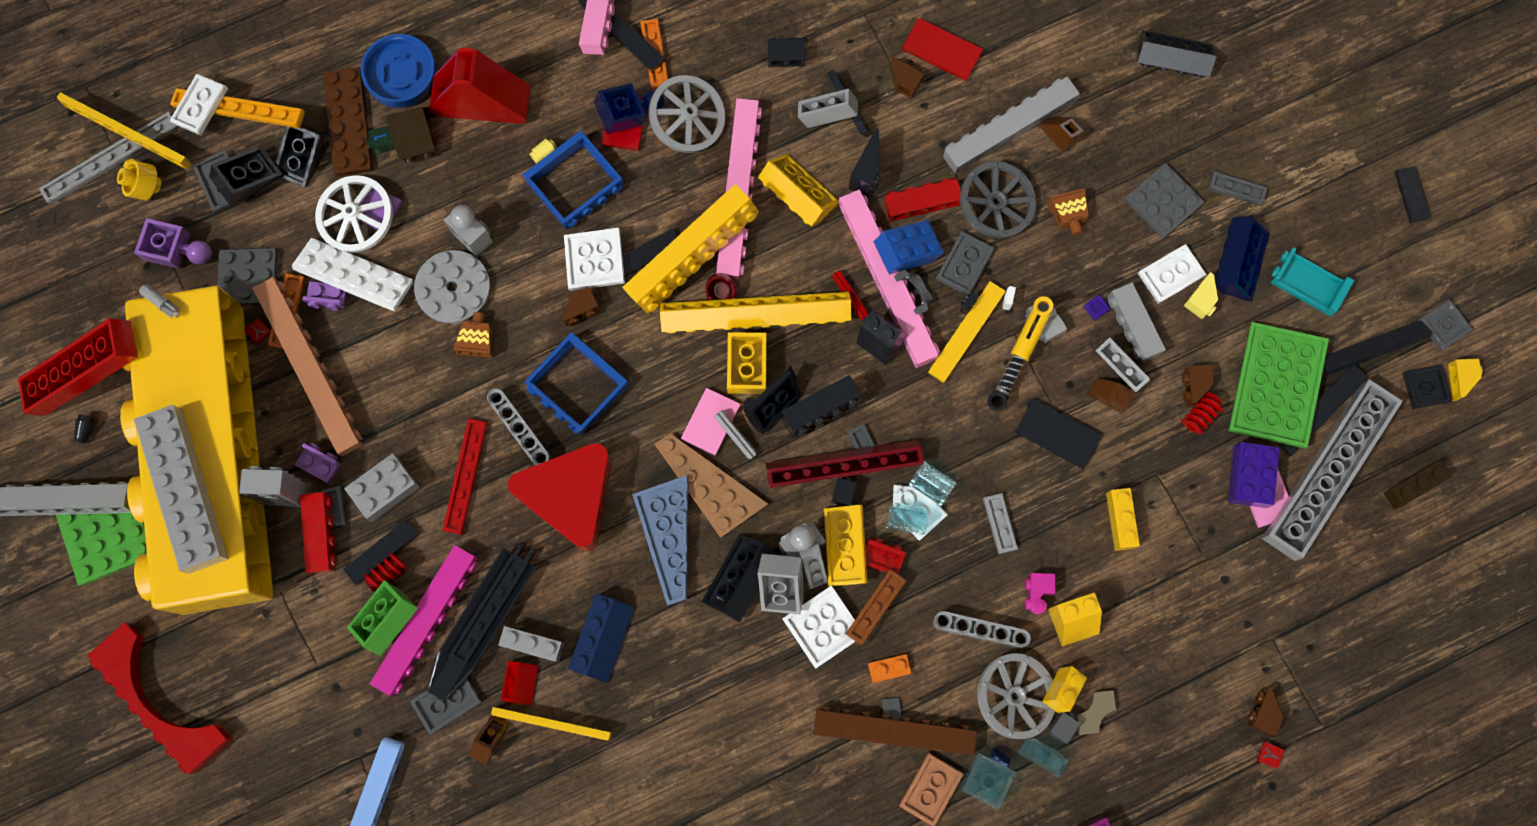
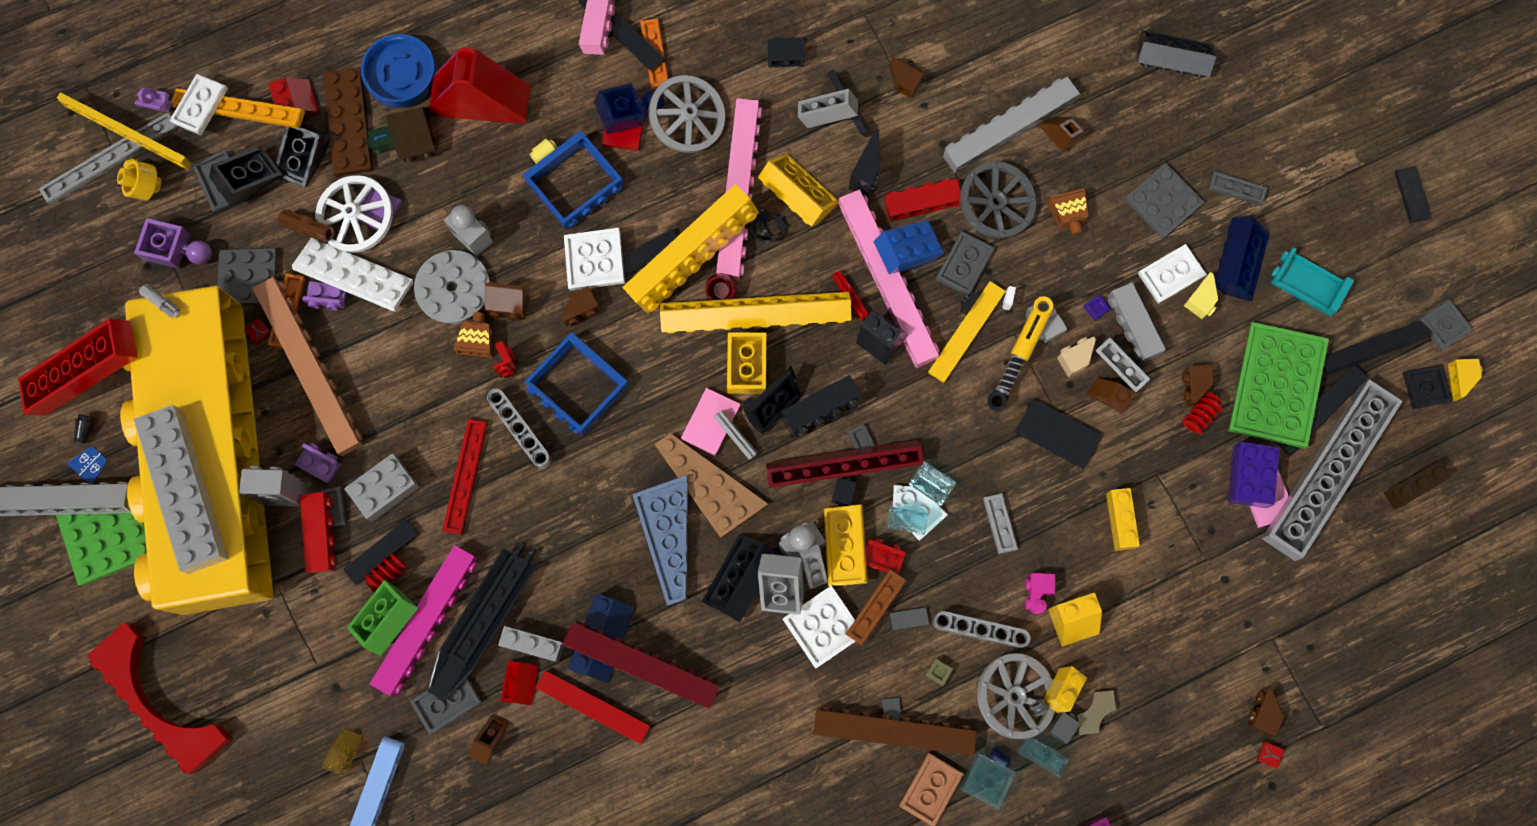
(88, 464): none -> blue sticker
(153, 99): none -> medium lavender hips
(294, 93): none -> red slope
(306, 225): none -> reddish brown piece
(342, 752): none -> clear yellow slope
(506, 301): none -> slope
(507, 366): none -> red bracket
(551, 723): yellow tile -> none
(568, 493): red brick -> none
(592, 707): none -> red tile
(640, 665): none -> dark red brick
(759, 231): none -> black helmet
(889, 668): orange plate -> none
(909, 618): none -> dark grey piece
(920, 289): dark grey helmet -> none
(938, 672): none -> olive plate
(942, 49): red tile -> none
(1039, 707): none -> dark grey bush
(1078, 357): none -> tan slope

